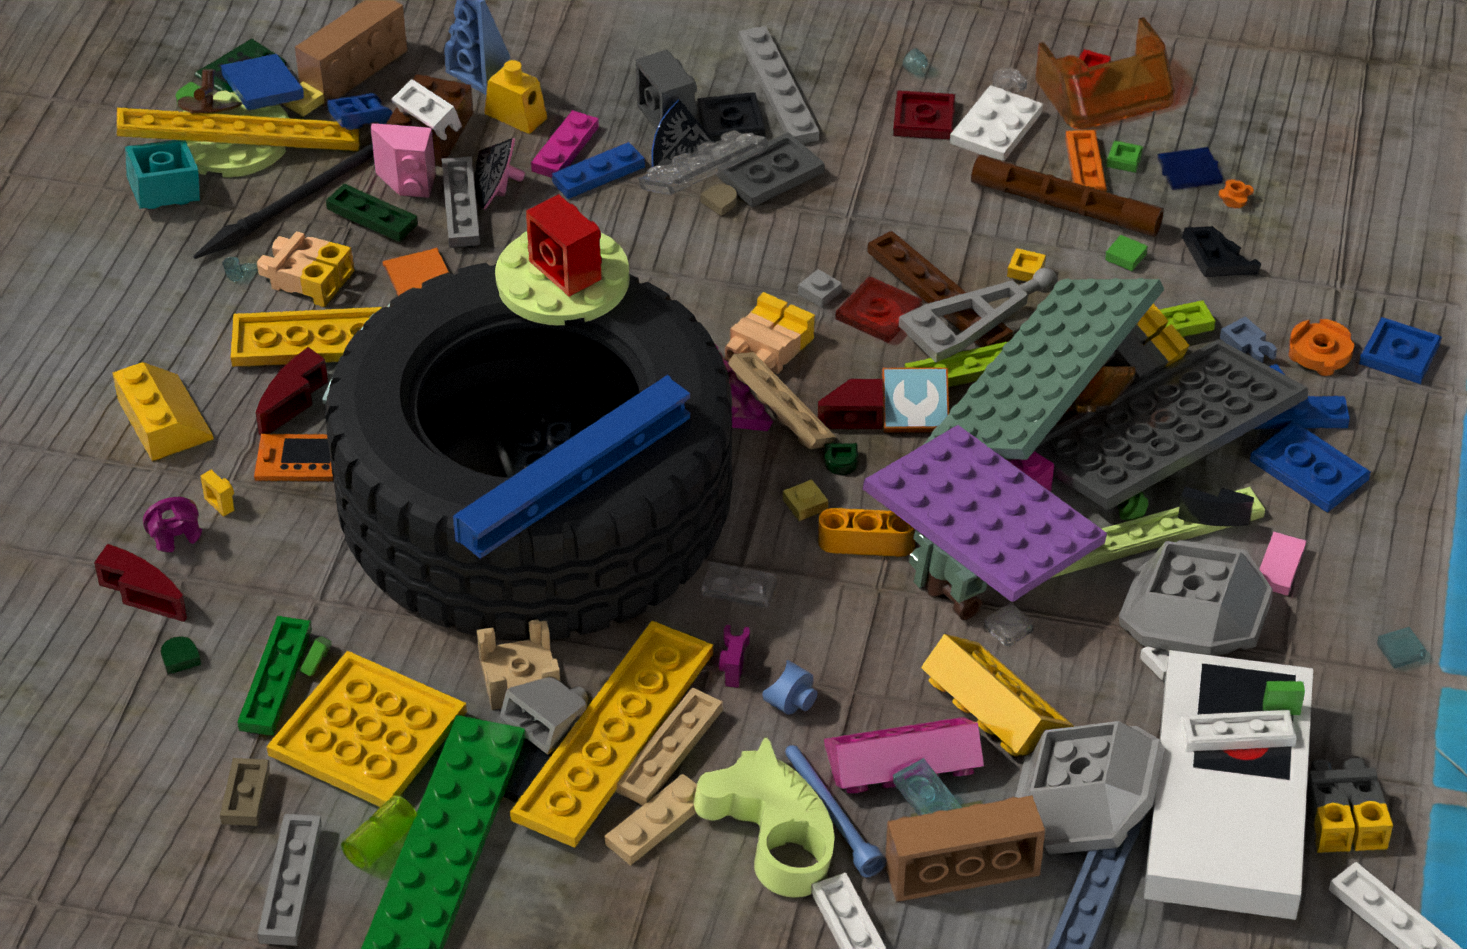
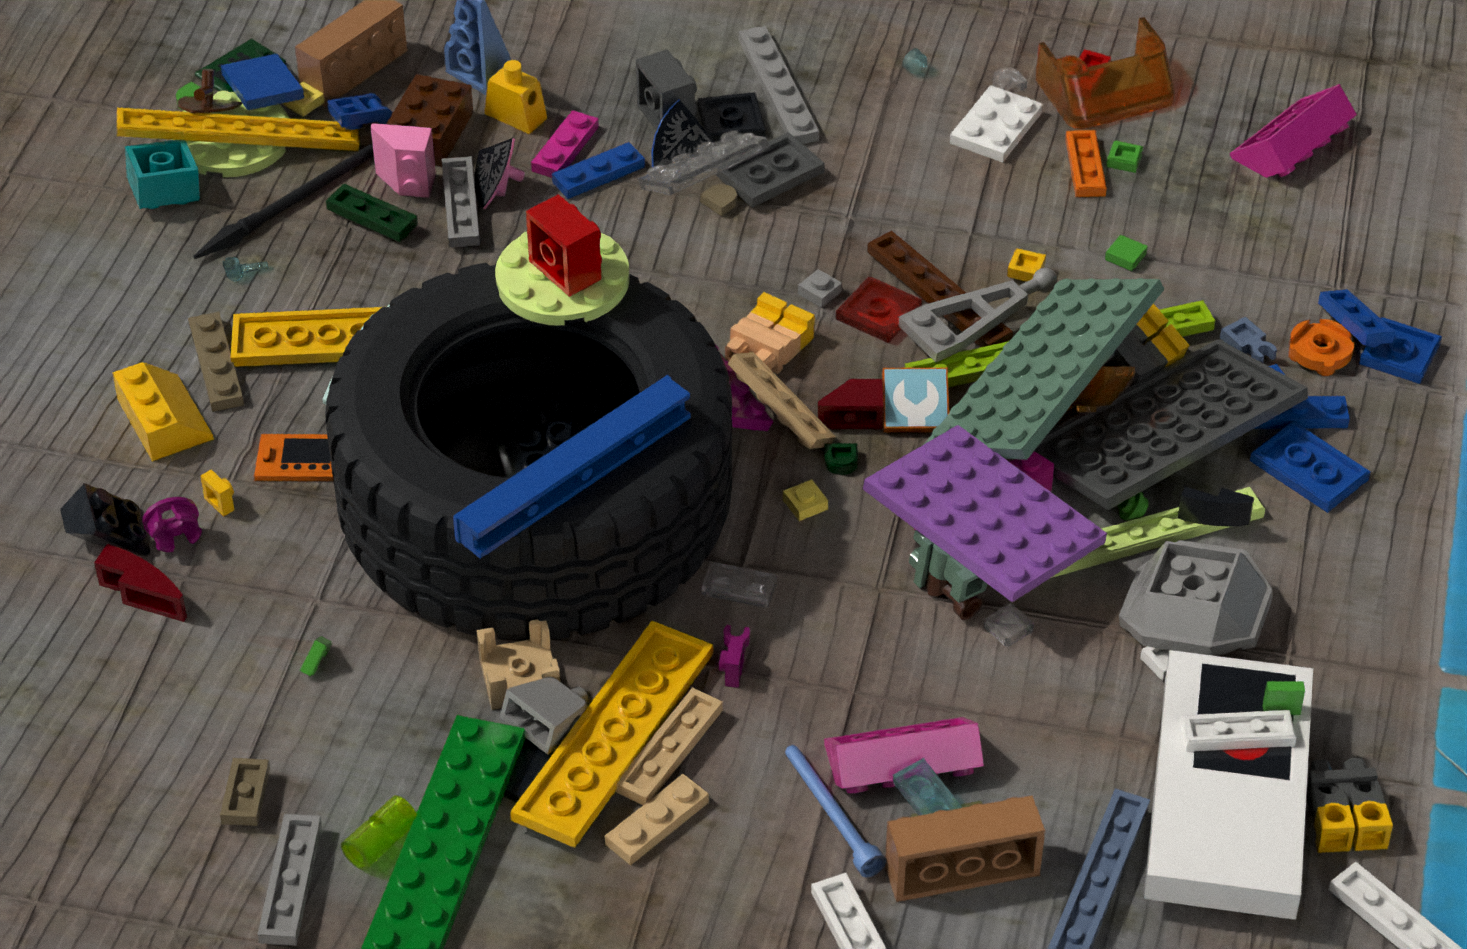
(105, 520): none -> black slope
(179, 654): dark green tile -> none
(215, 361): none -> dark tan plate
(274, 676): green plate -> none
(291, 390): dark red slope -> none
(307, 267): hips -> none
(366, 729): yellow plate -> none
(414, 269): orange container -> none
(427, 108): white hinge -> none
(784, 808): yellowish green animal -> none
(792, 690): medium blue piece -> none
(864, 532): light orange beam -> none
(924, 114): dark red tile -> none
(991, 694): yellow slope -> none
(1067, 195): reddish brown piece -> none
(1091, 784): light grey piece -> none
(1190, 168): clear blue piece -> none
(1217, 254): black wing -> none
(1235, 193): orange plate -> none
(1282, 561): bright pink tile -> none
(1296, 133): none -> dark pink slope
(1356, 317): none -> blue plate
(1401, 647): clear light blue tile -> none

